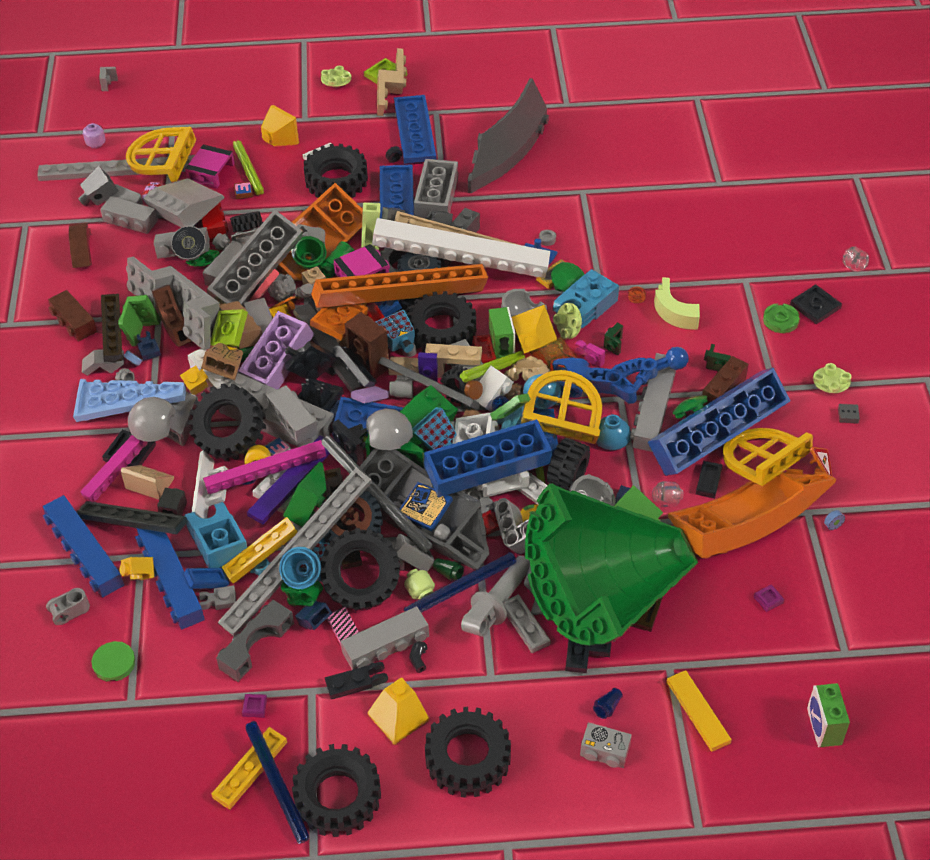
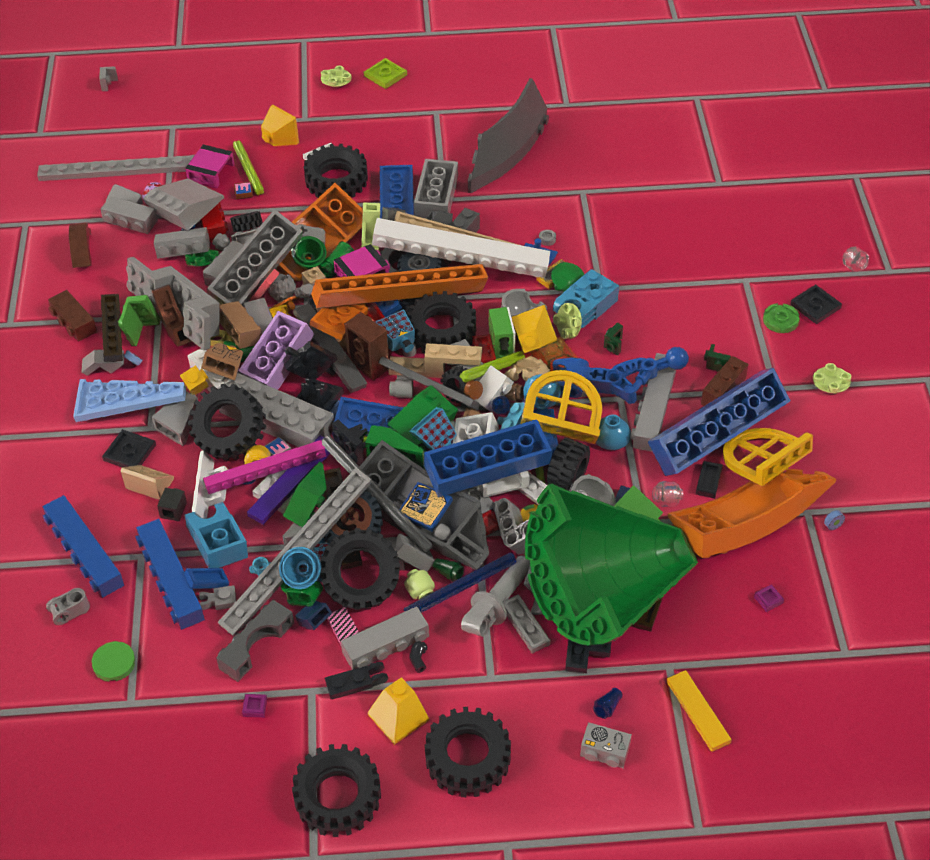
(94, 135): lavender head -> none
(97, 187): dark grey torso -> none
(112, 468): dark pink piece -> none
(125, 374): light grey plate -> none
(132, 517): pearl dark grey tile -> none
(137, 568): yellow brick -> none
(148, 347): dark blue plate -> none
(150, 419): light grey cylinder -> none
(176, 159): yellow window -> none
(188, 243): black tile -> none
(229, 327): lime tile -> none
(246, 771): yellow plate -> none
(260, 550): yellow plate -> none
(277, 782): clear blue axle -> none
(292, 414): light grey brick -> none
(354, 366): black plate -> none
(370, 394): lavender tile -> none
(388, 429): light grey cylinder -> none
(391, 82): tan bracket -> none
(393, 154): black tile -> none
(414, 128): blue plate -> none
(428, 365): dark purple plate -> none
(510, 406): bright green tile -> none
(591, 352): dark pink plate -> none
(636, 294): clear red tile -> none
(673, 311): yellowish green arch -> none
(693, 403): green dish -> none
(822, 458): piece -> none
(828, 715): bright green piece -> none
(848, 413): dark grey tile -> none

